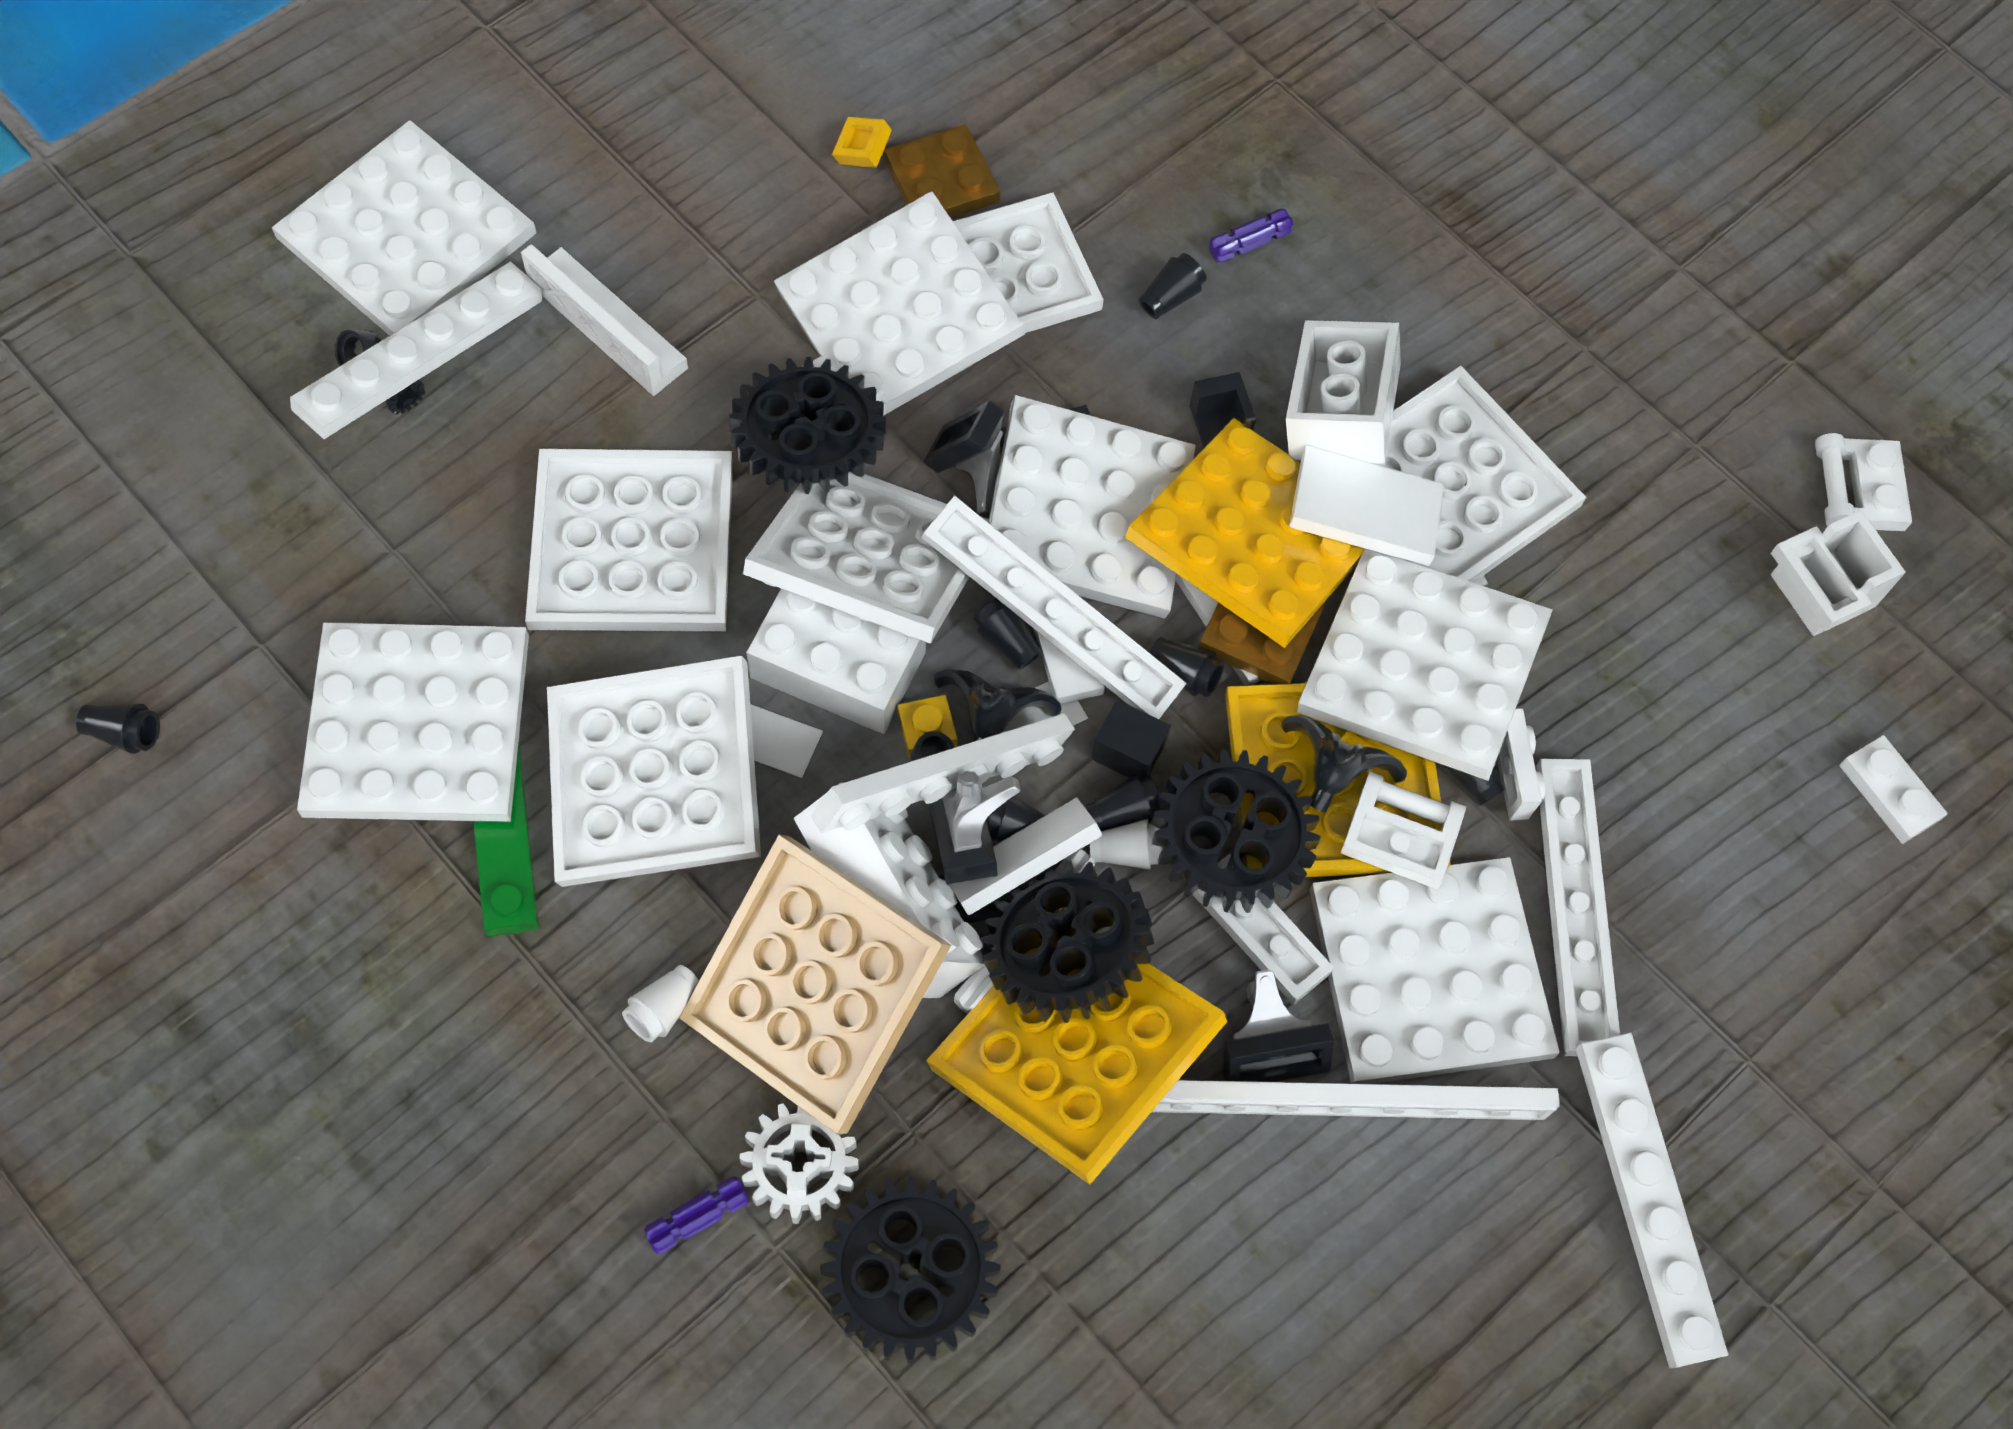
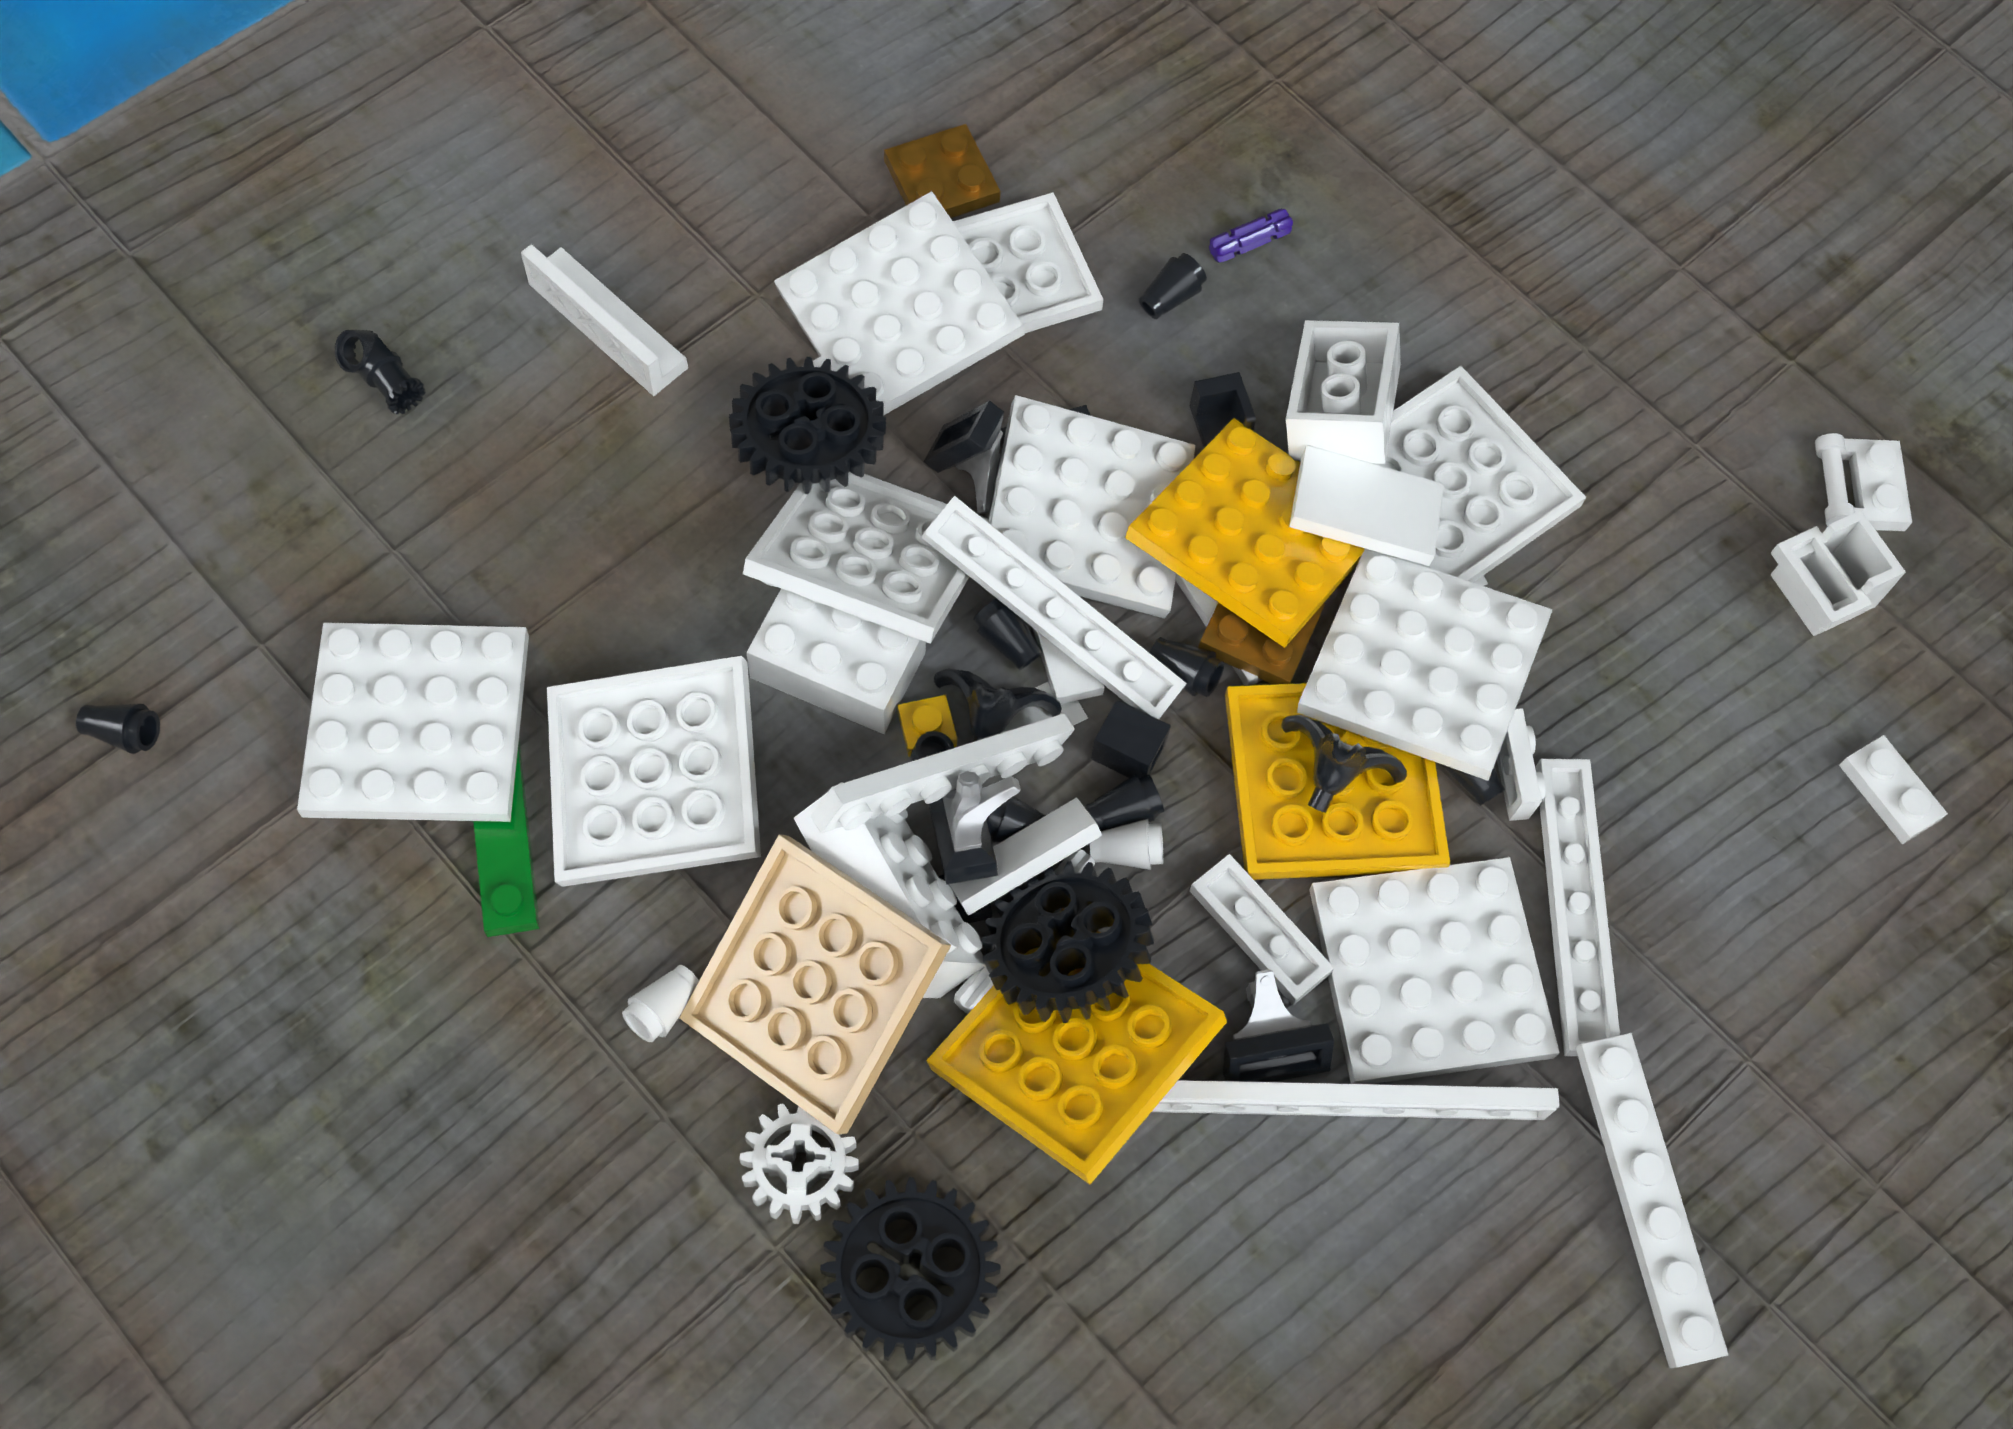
(404, 229): white plate -> none
(415, 350): white plate -> none
(630, 540): white plate -> none
(696, 1215): dark purple axle -> none
(782, 741): white sticker -> none
(862, 142): yellow plate -> none
(1279, 848): black gear -> none
(1398, 842): white plate -> none

